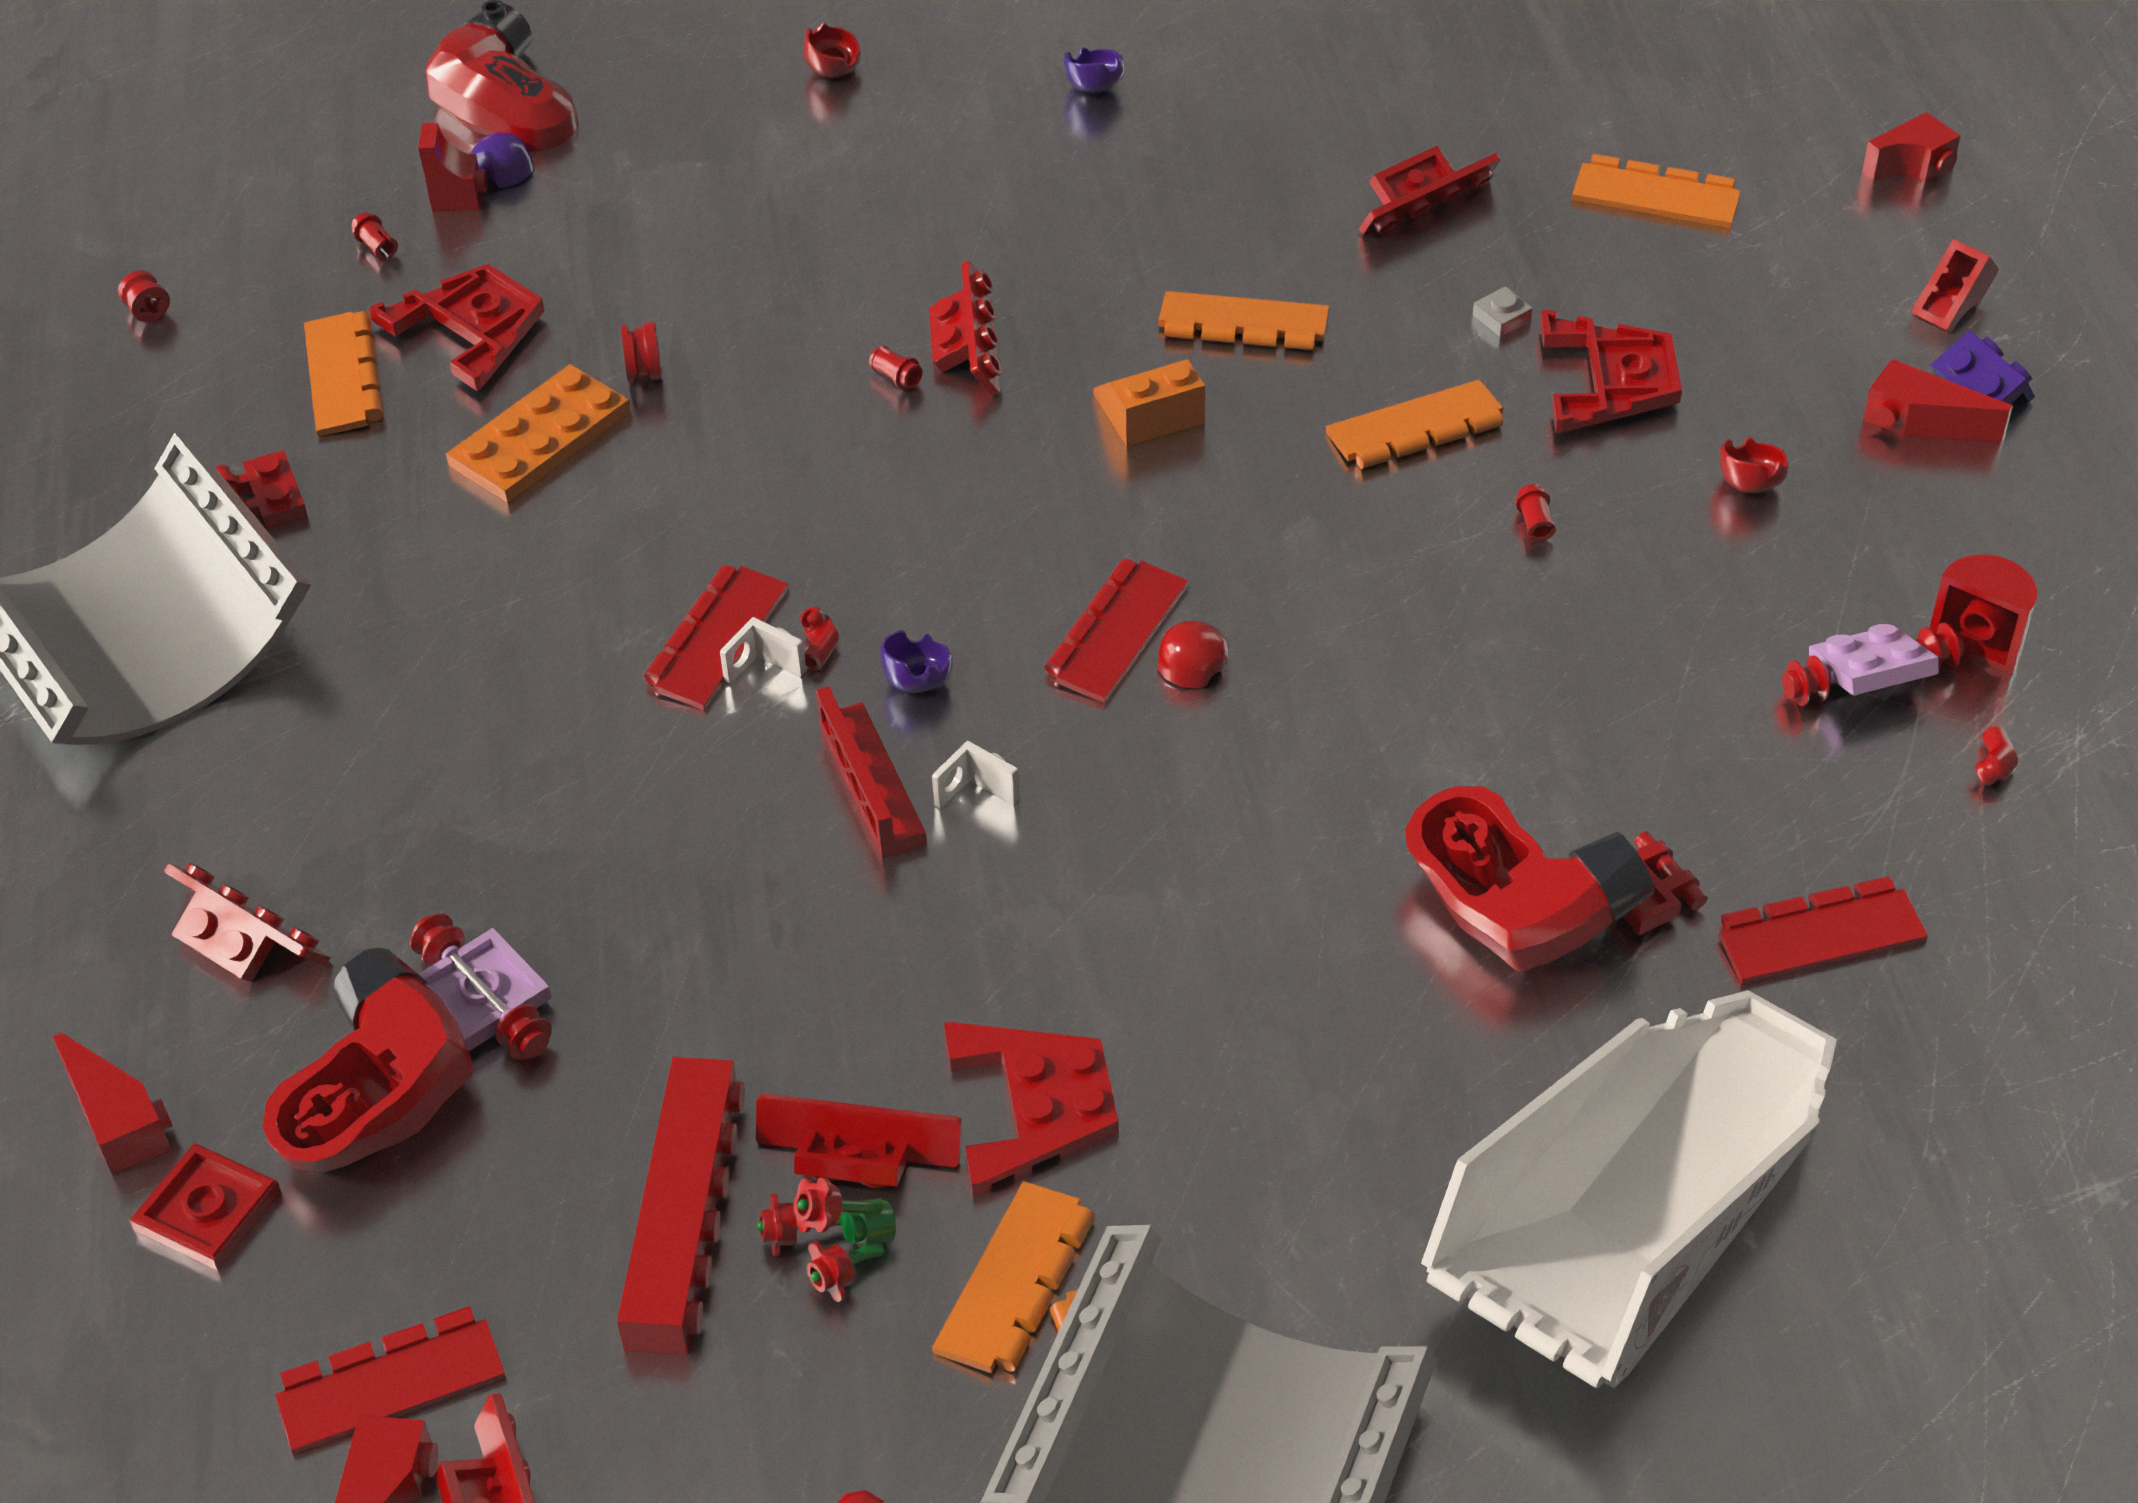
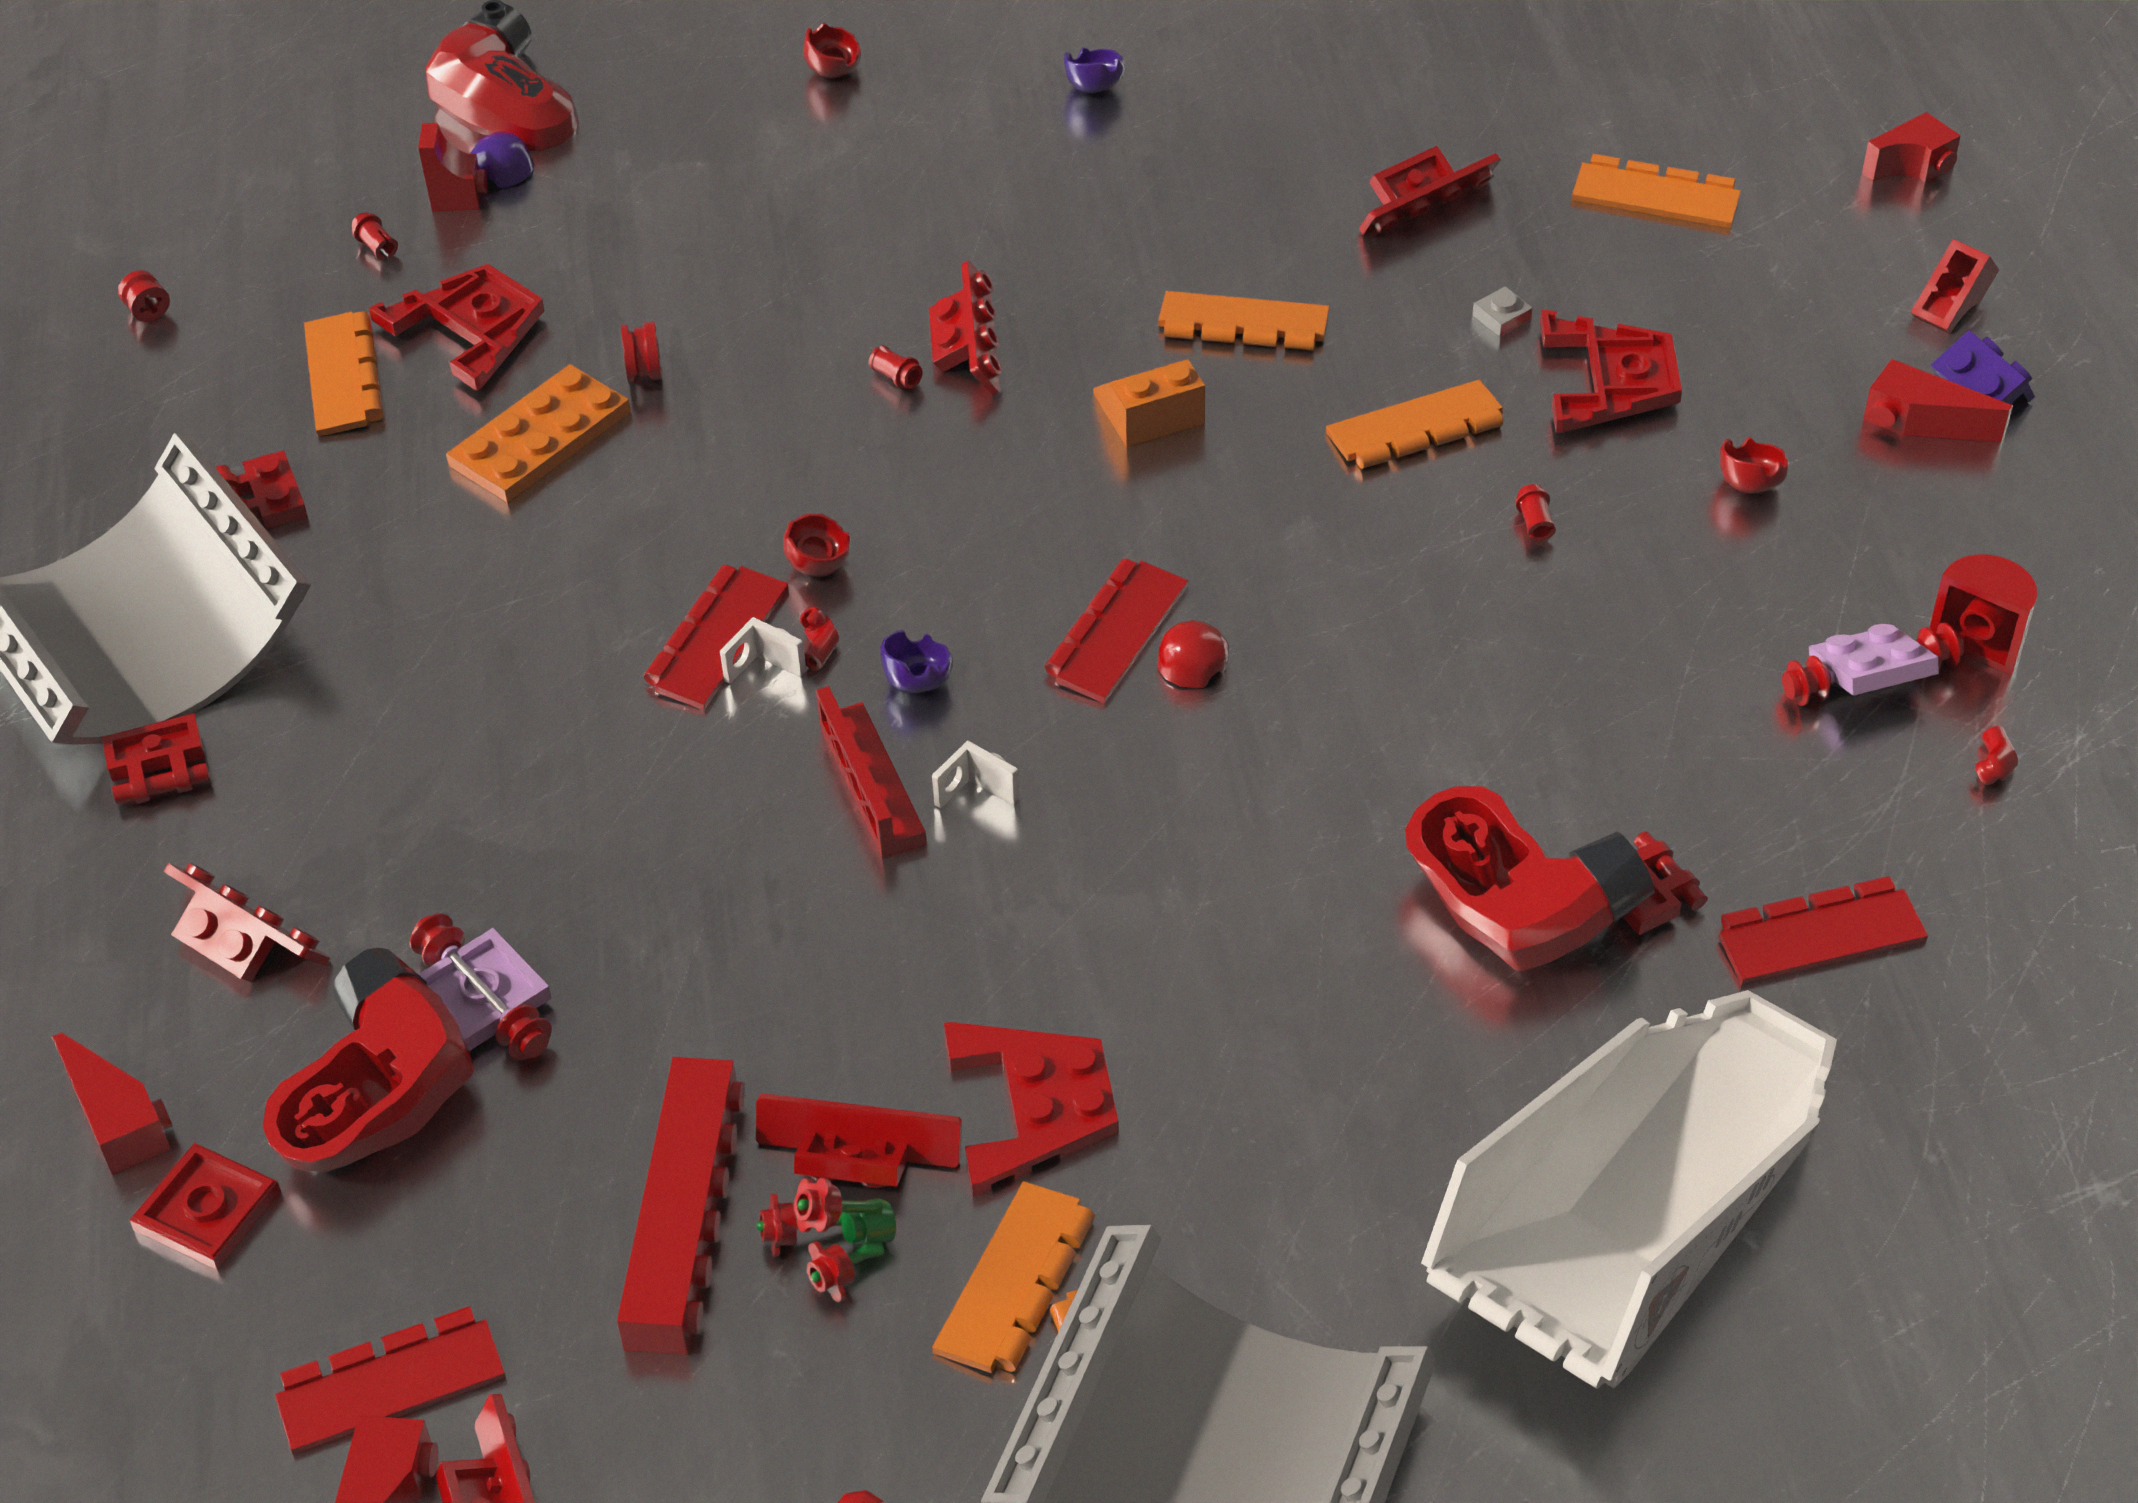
(151, 749): none -> red plate
(816, 545): none -> red hair

